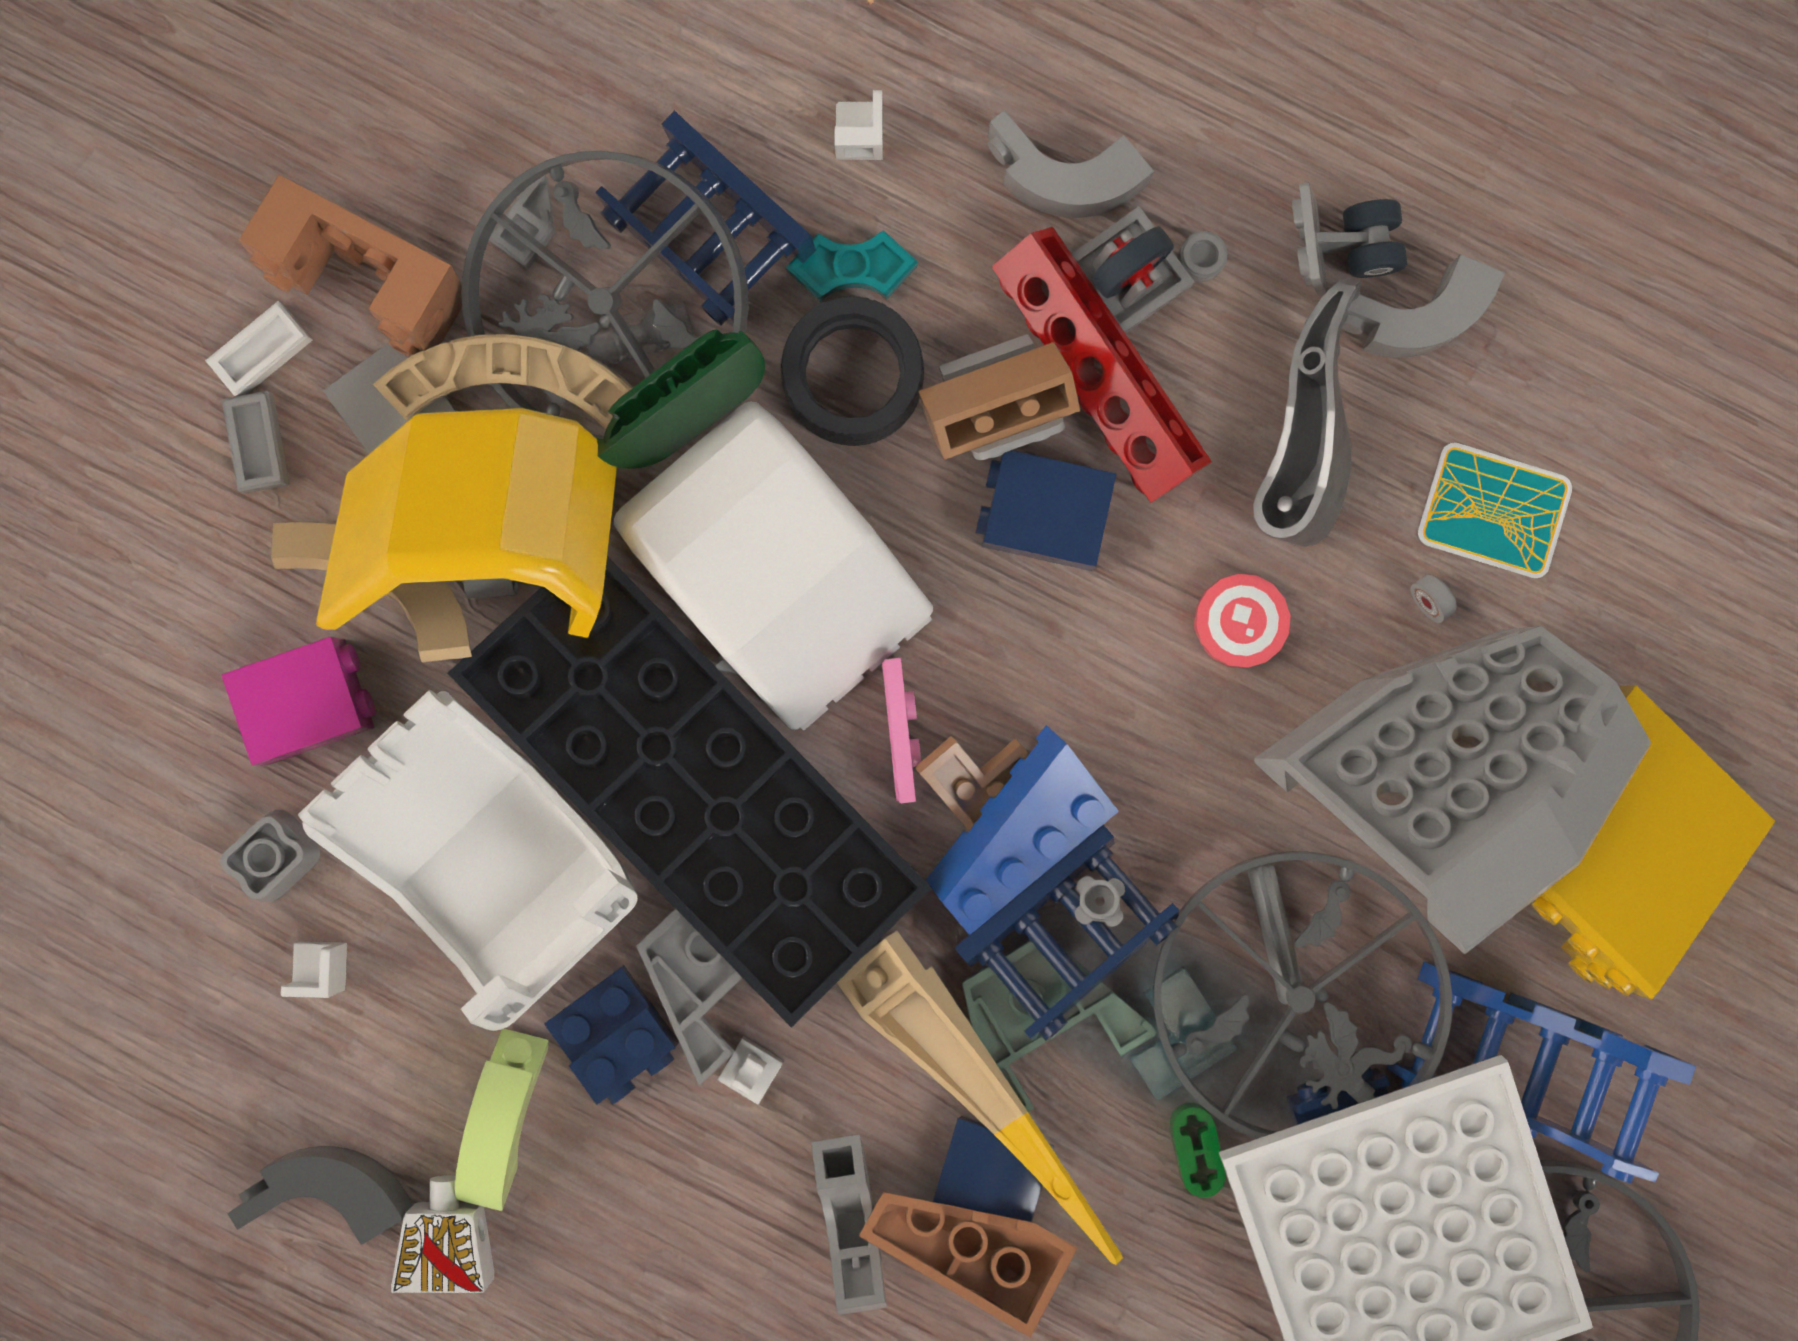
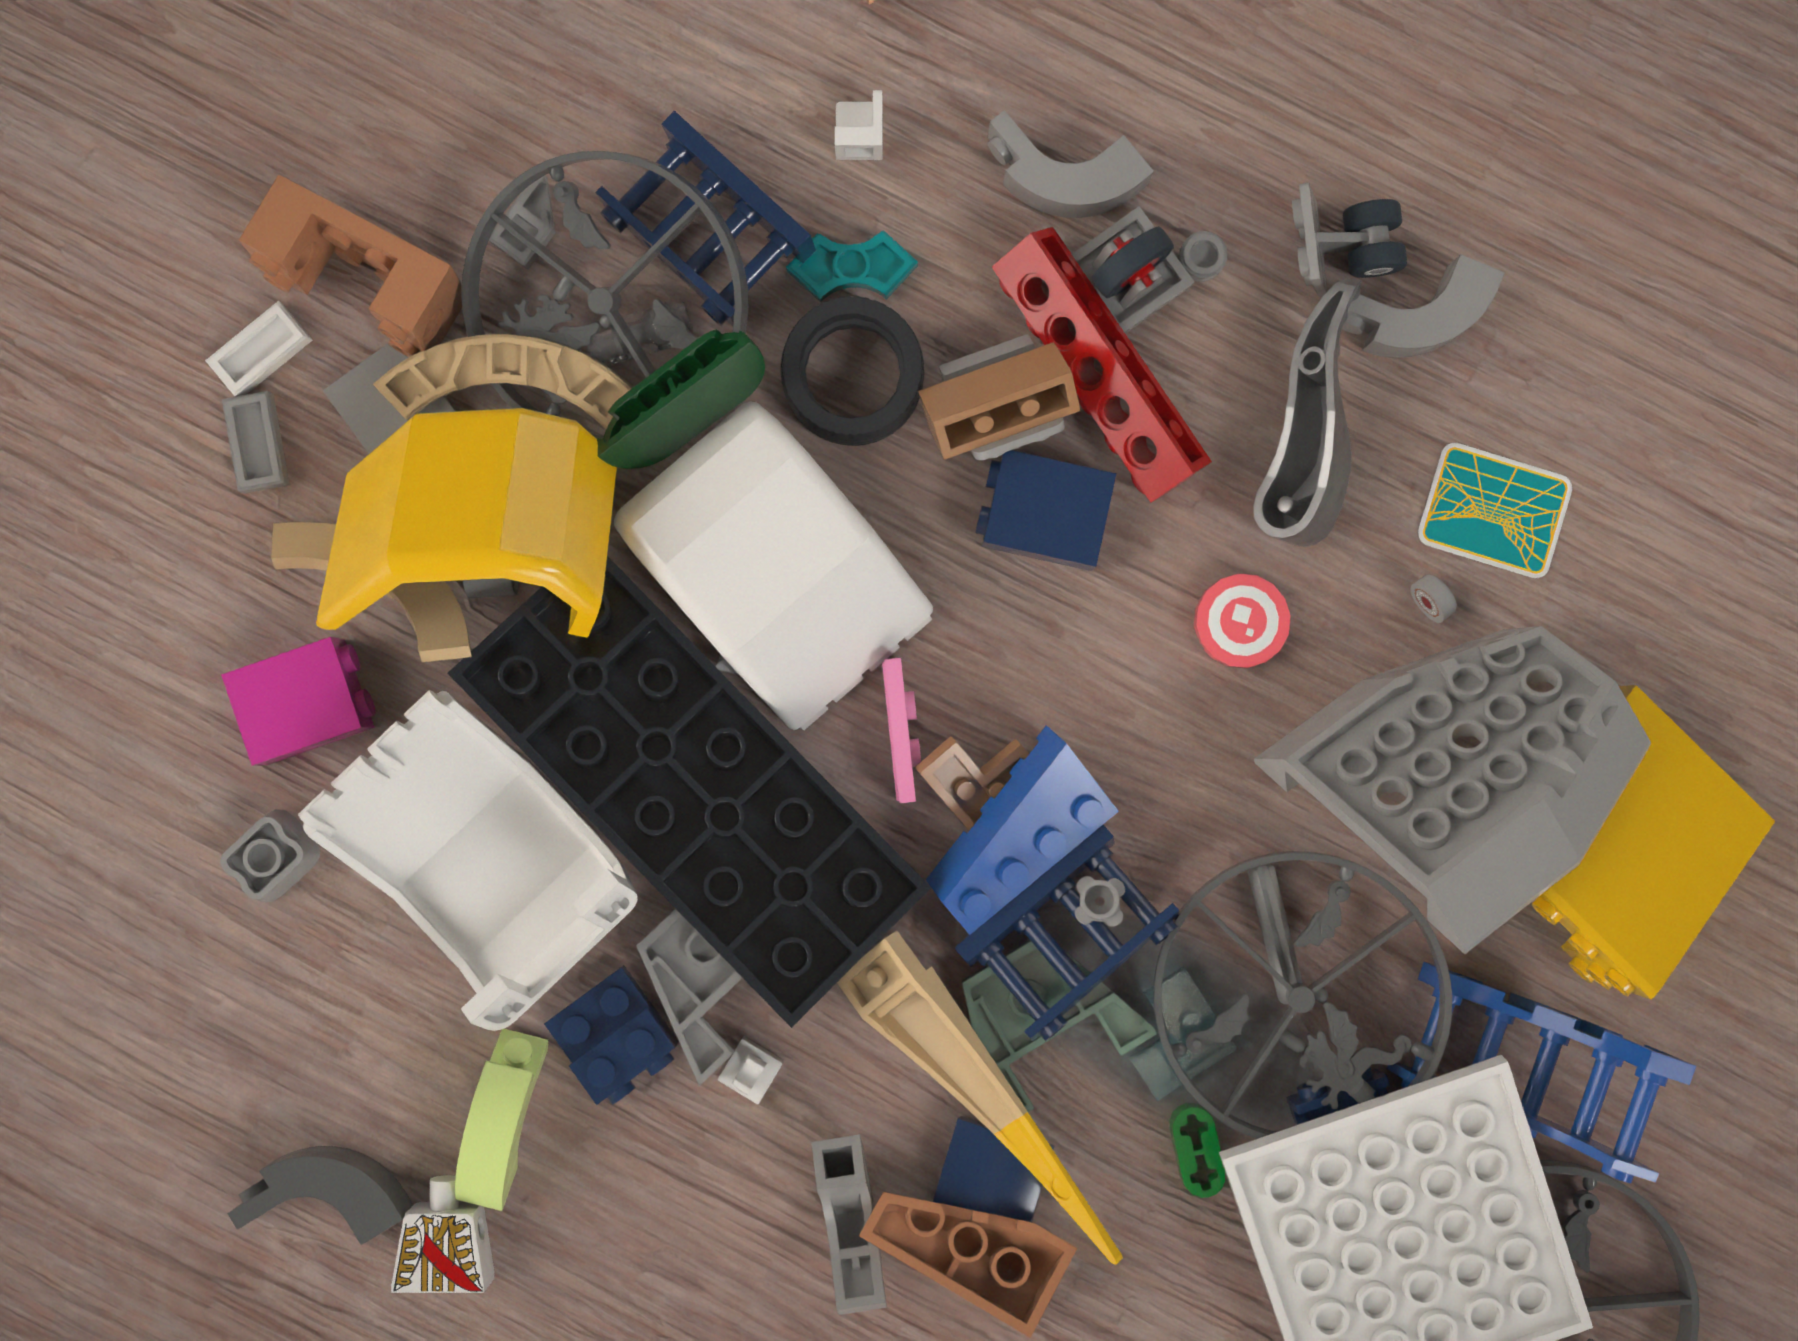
(317, 970): white panel -> none

